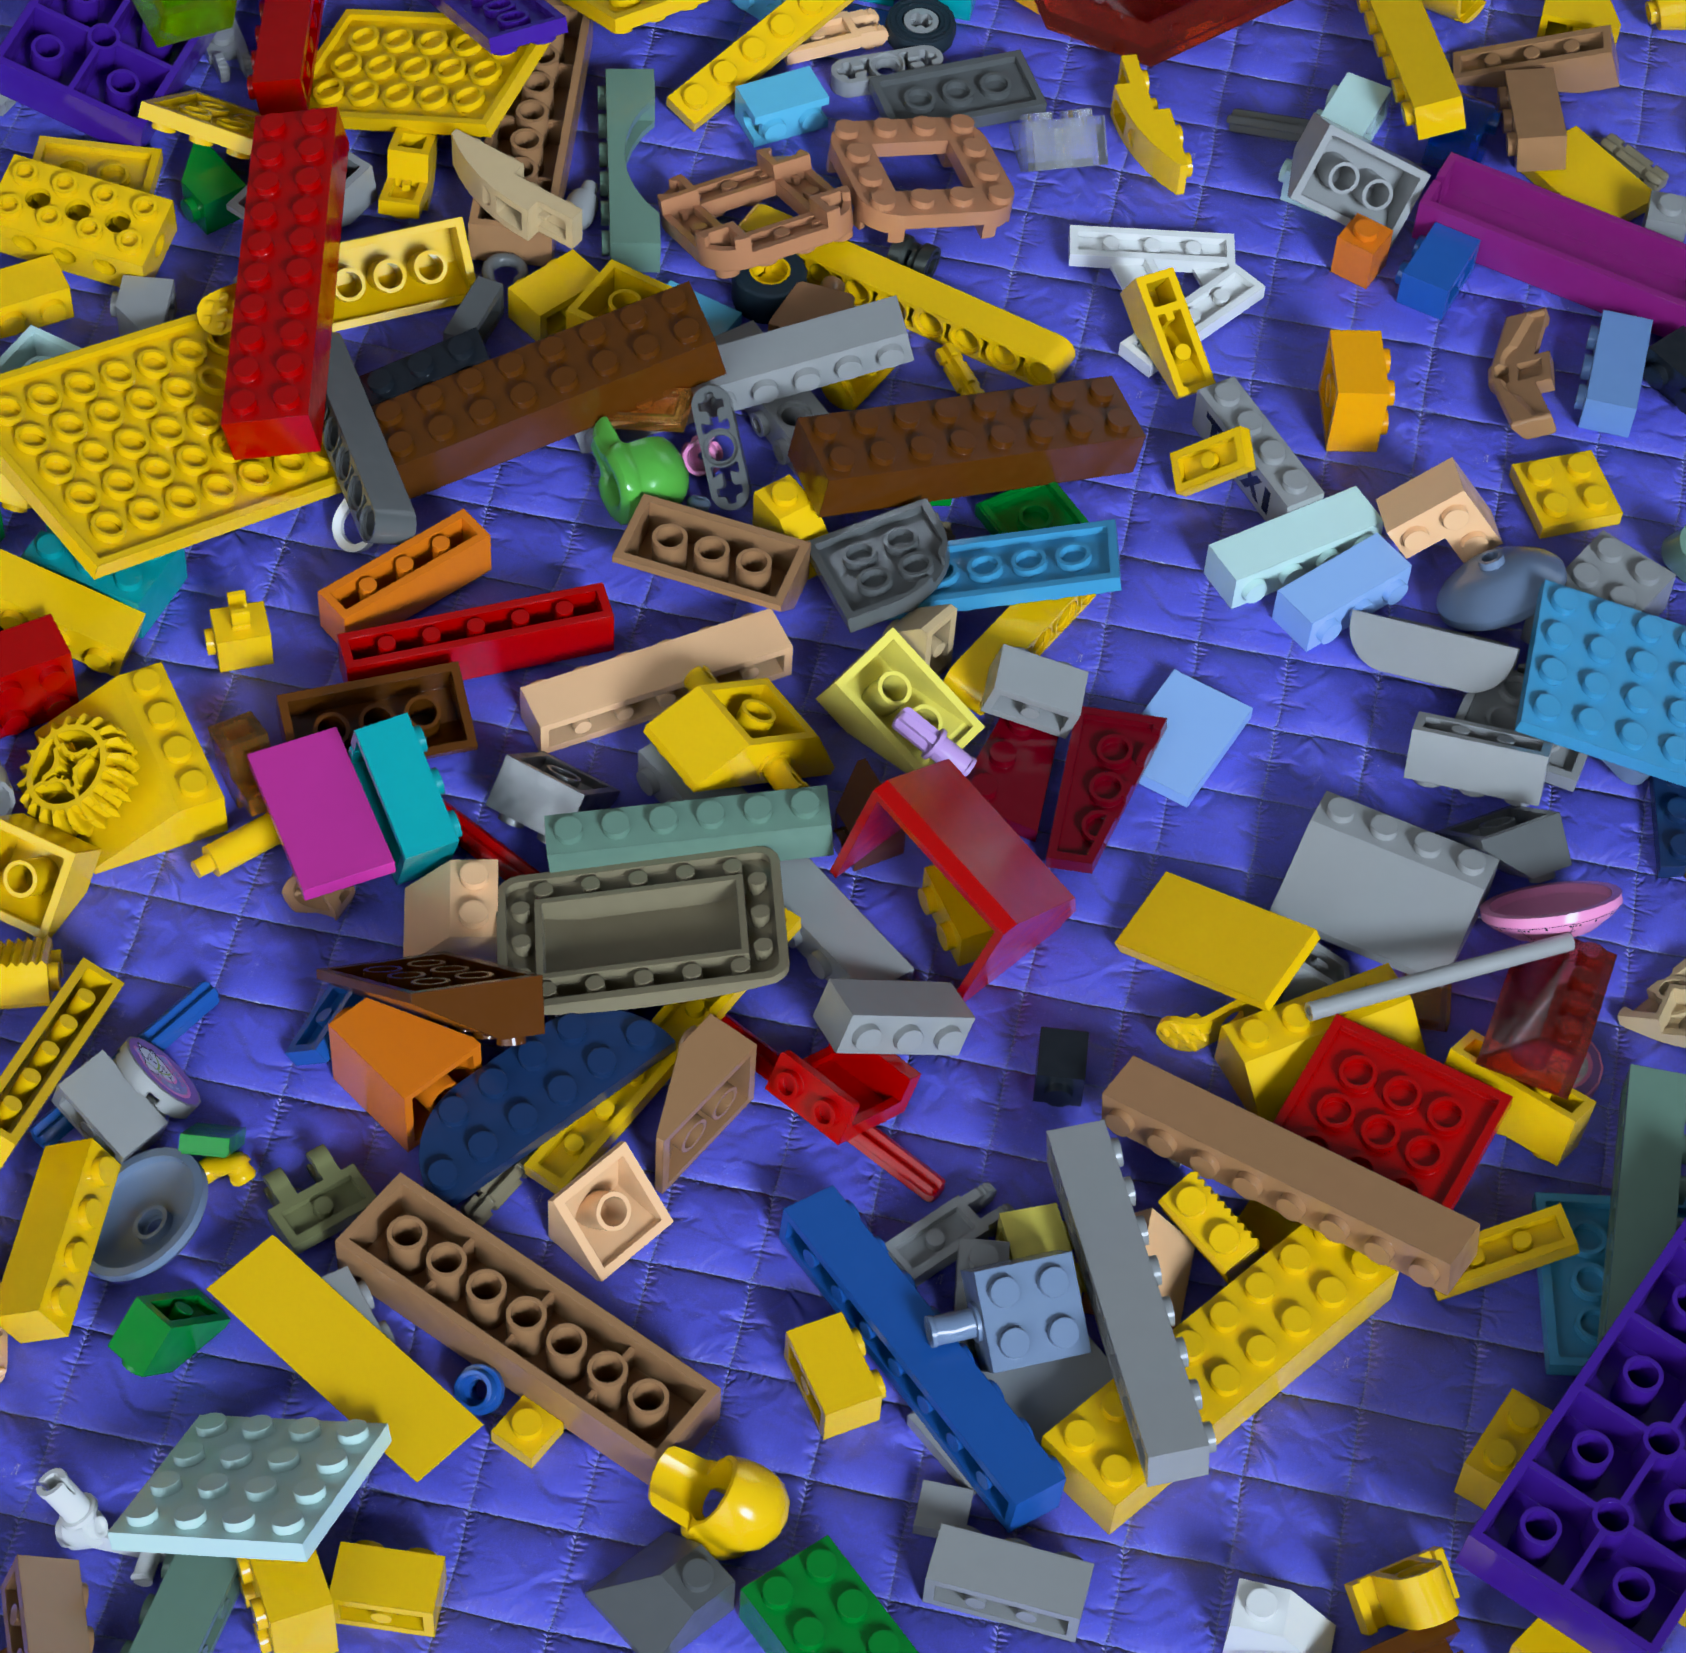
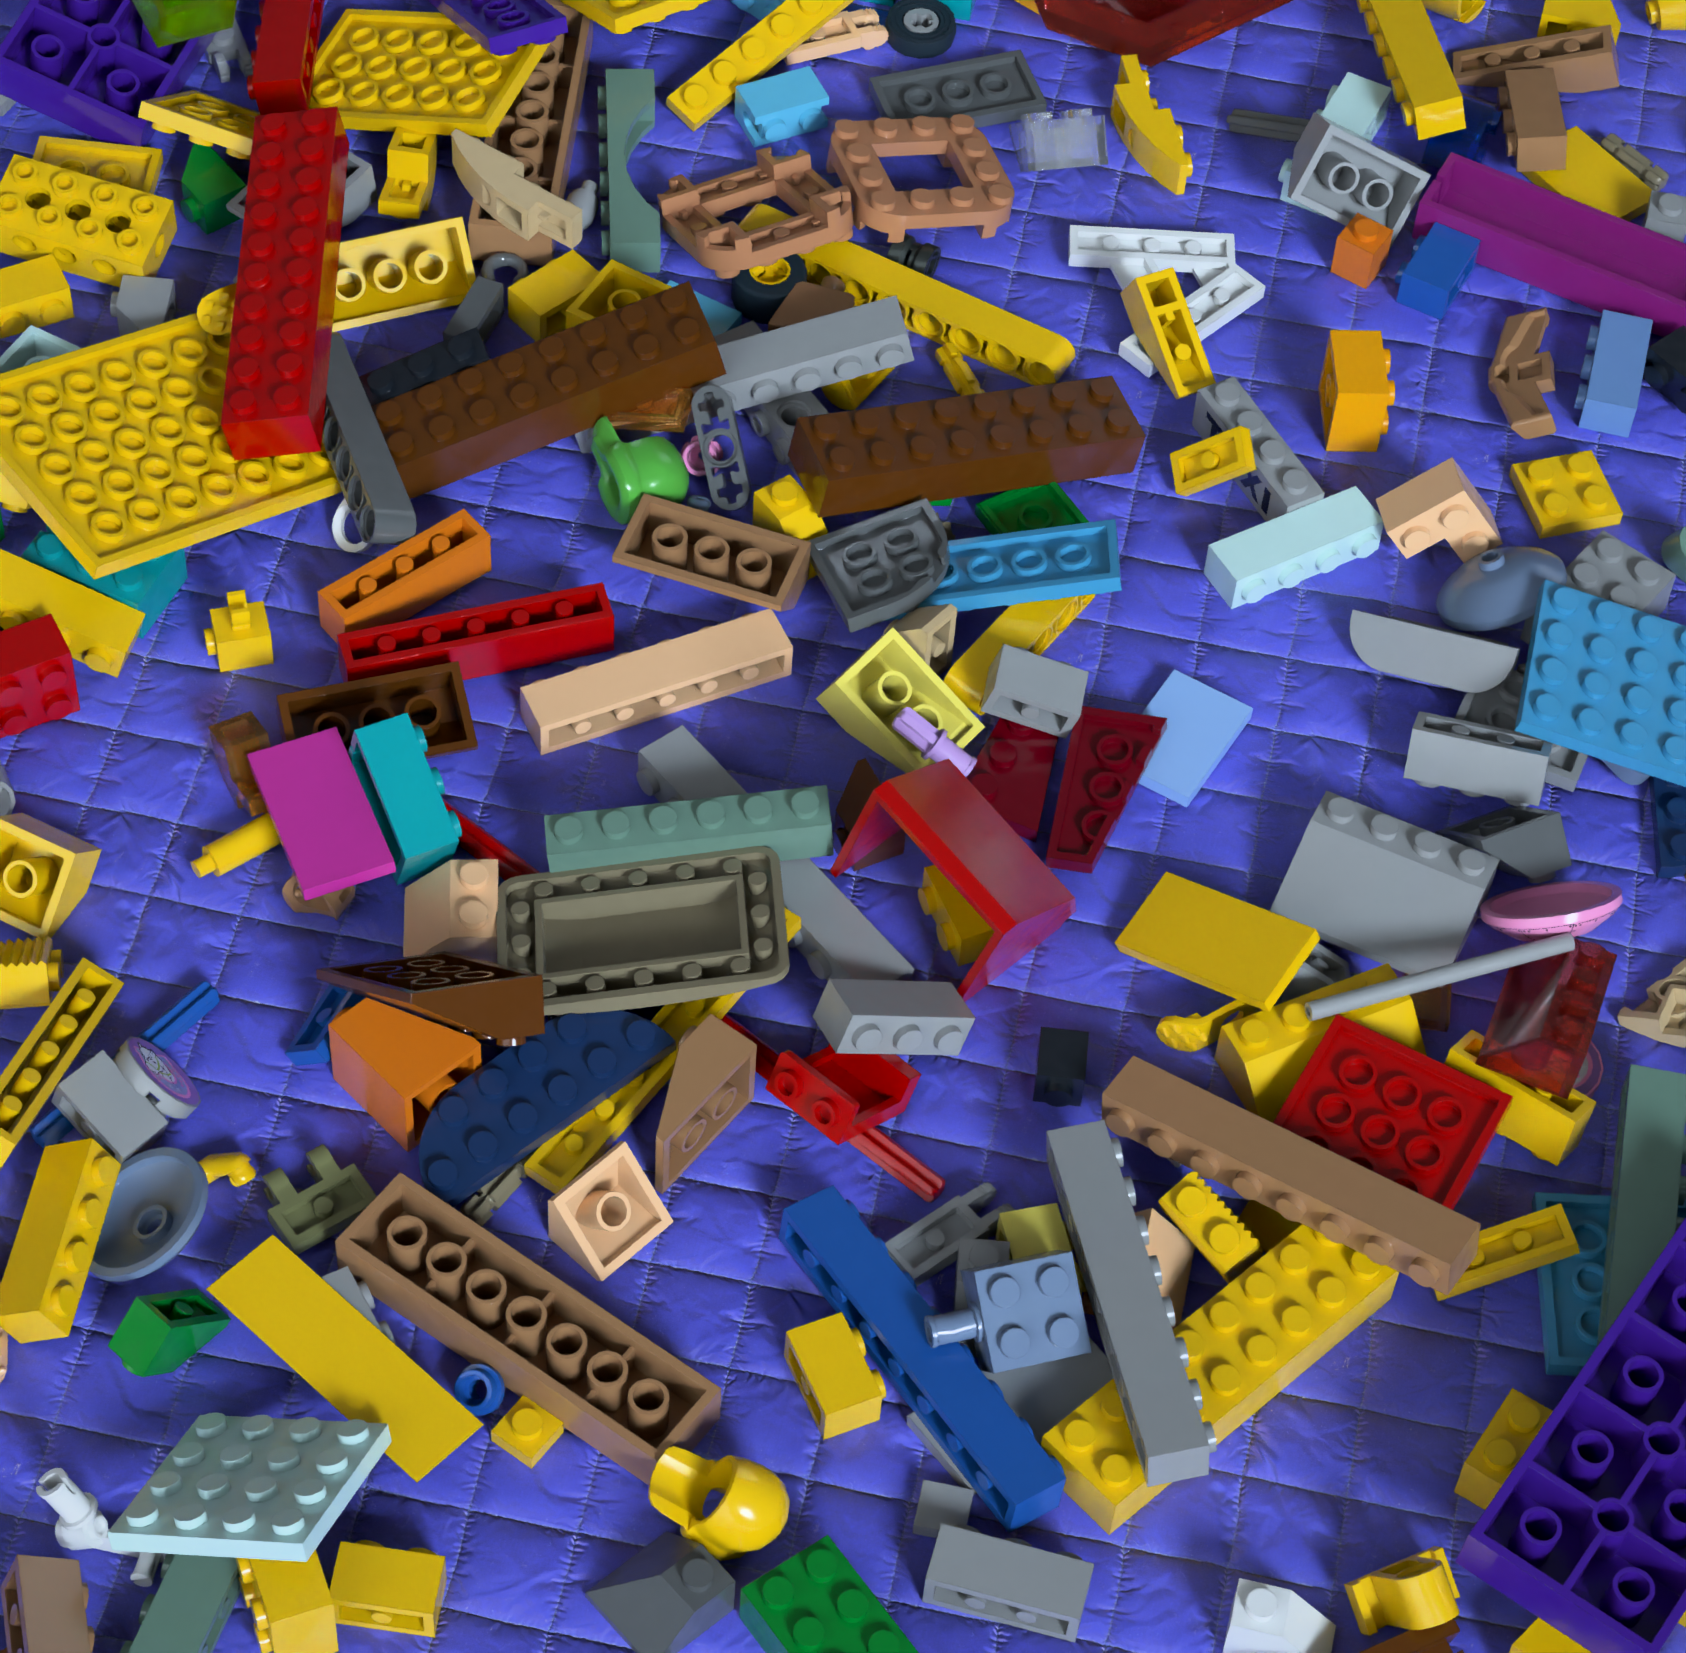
(79, 774): yellow gear -> none
(176, 789): yellow slope -> none
(211, 1140): green tile -> none
(544, 785): flat silver slope -> none
(737, 736): yellow slope -> none
(858, 67): light grey beam -> none
(1322, 600): light blue brick -> none

